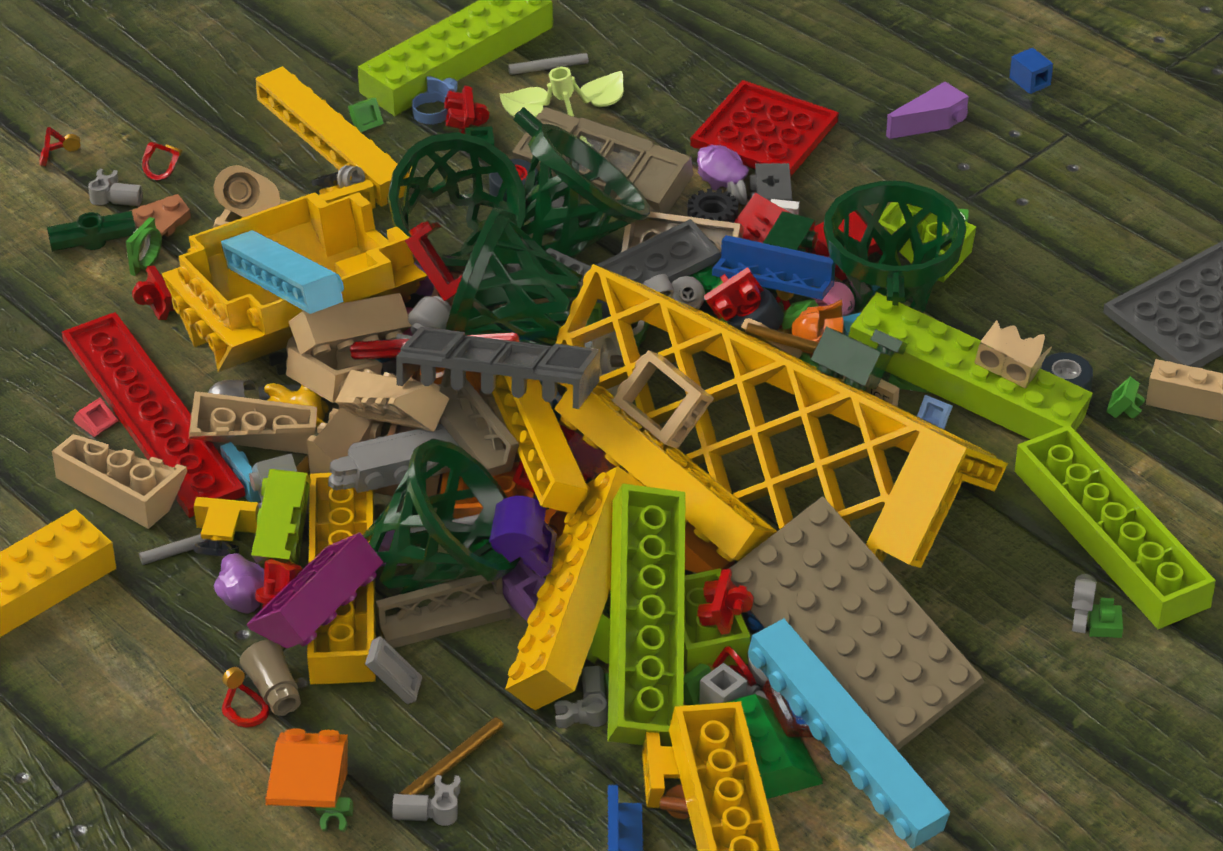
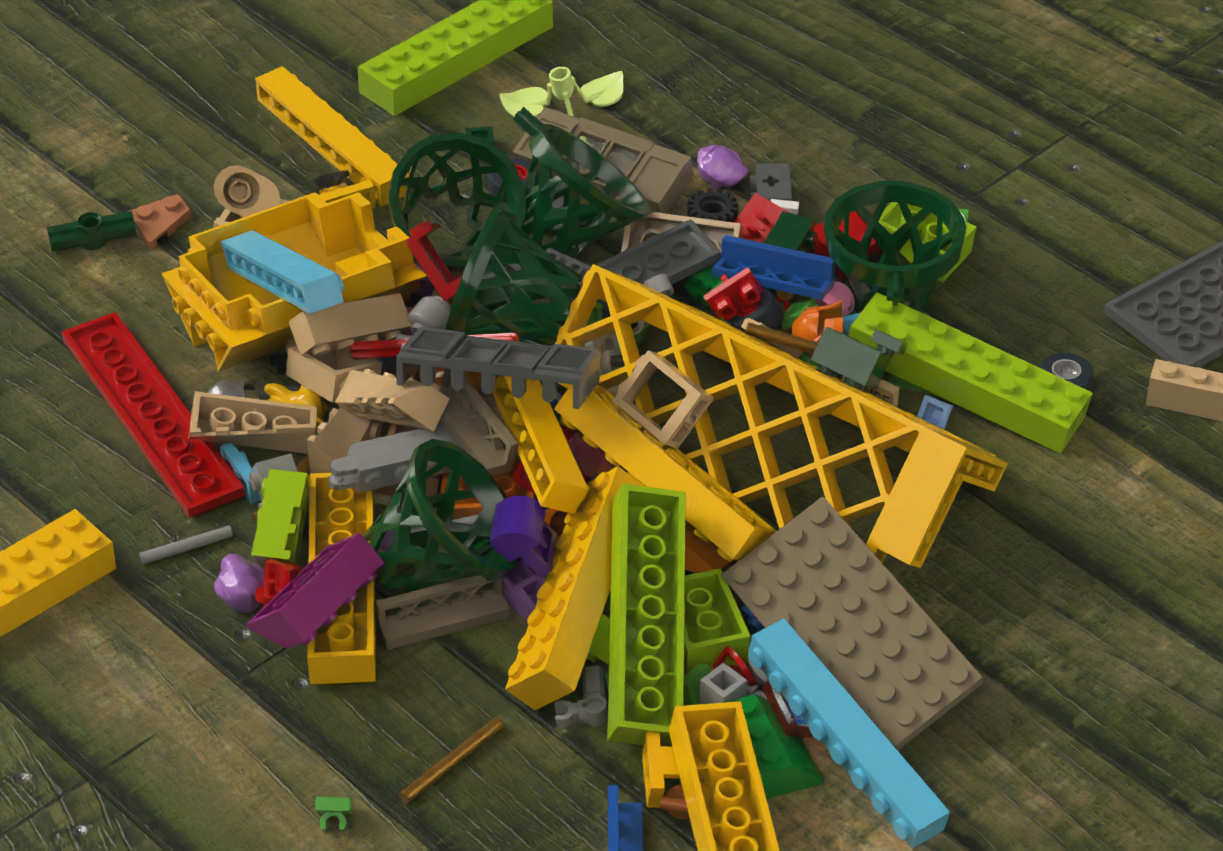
(69, 142): red piece -> none
(95, 417): coral slope -> none
(107, 189): light grey bar -> none
(119, 479): tan wedge -> none
(150, 148): red piece -> none
(150, 250): bright green piece -> none
(154, 293): red hips -> none
(219, 522): yellow piece -> none
(233, 679): red piece -> none
(271, 675): dark tan plant -> none
(308, 769): orange slope -> none
(346, 171): light grey bush -> none
(366, 114): bright green tile -> none
(393, 670): light grey tile -> none
(435, 92): medium blue piece -> none
(441, 808): light grey bar -> none
(463, 110): red hips -> none
(549, 63): light grey bar -> none
(688, 286): light grey head -> none
(723, 602): red hips -> none
(738, 191): light grey bush -> none
(766, 126): red plate -> none
(930, 112): medium lavender slope -> none
(1010, 355): tan piece -> none
(1031, 70): blue brick -> none
(1083, 600): light grey bar -> none
(1105, 619): bright green tile -> none
(1114, 527): lime brick -> none
(1126, 399): bright green tile -> none

